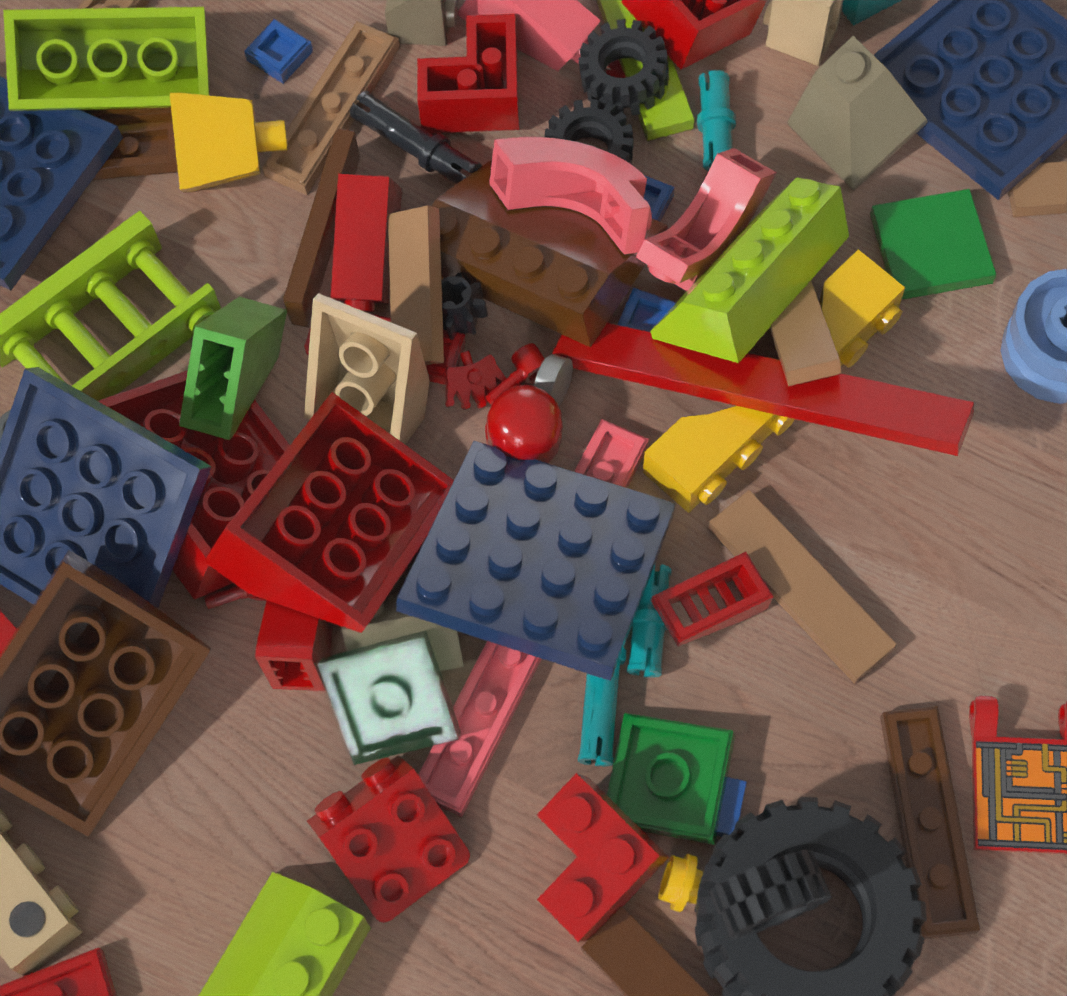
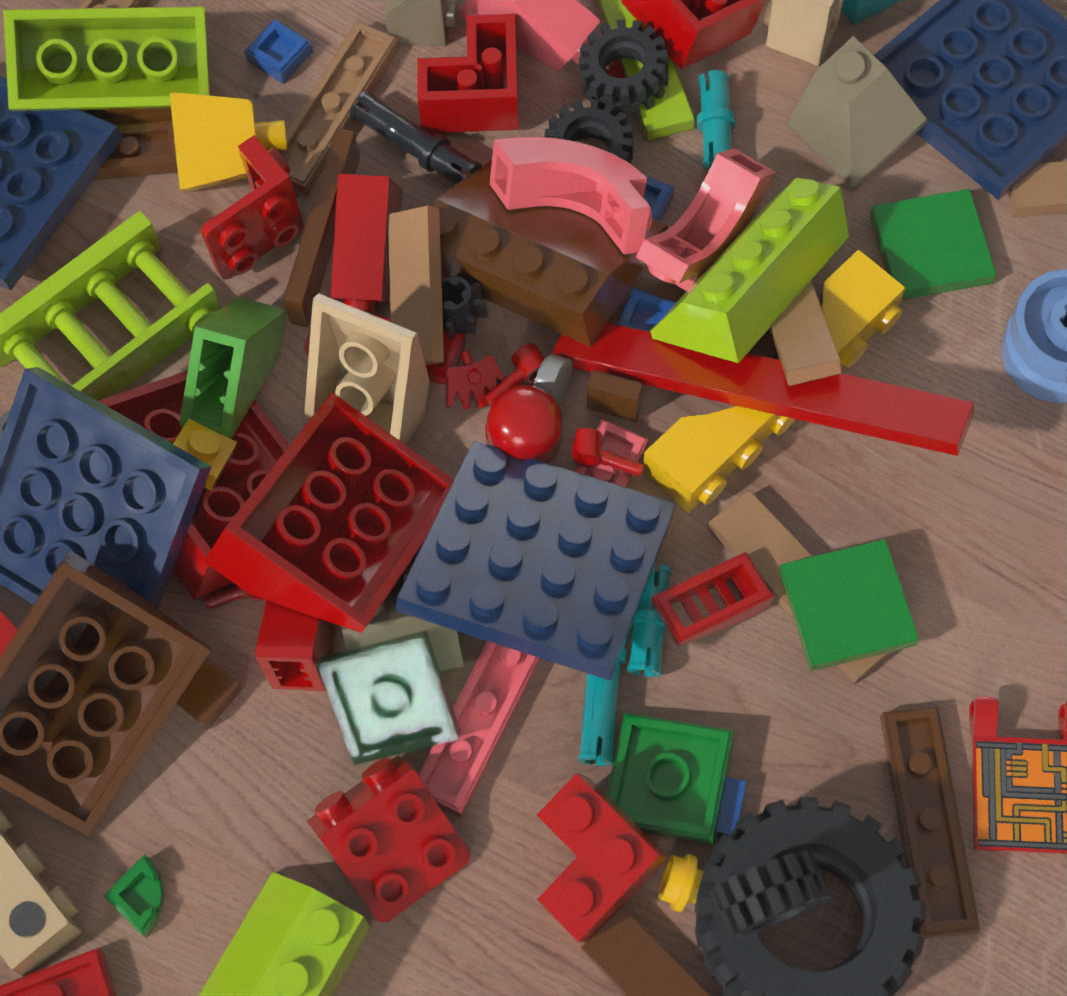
(139, 895): none -> green tile
(208, 447): none -> yellow plate
(208, 693): none -> reddish brown tile
(258, 220): none -> red bracket
(588, 453): none -> red hand
(614, 395): none -> reddish brown tile
(848, 605): none -> green tile

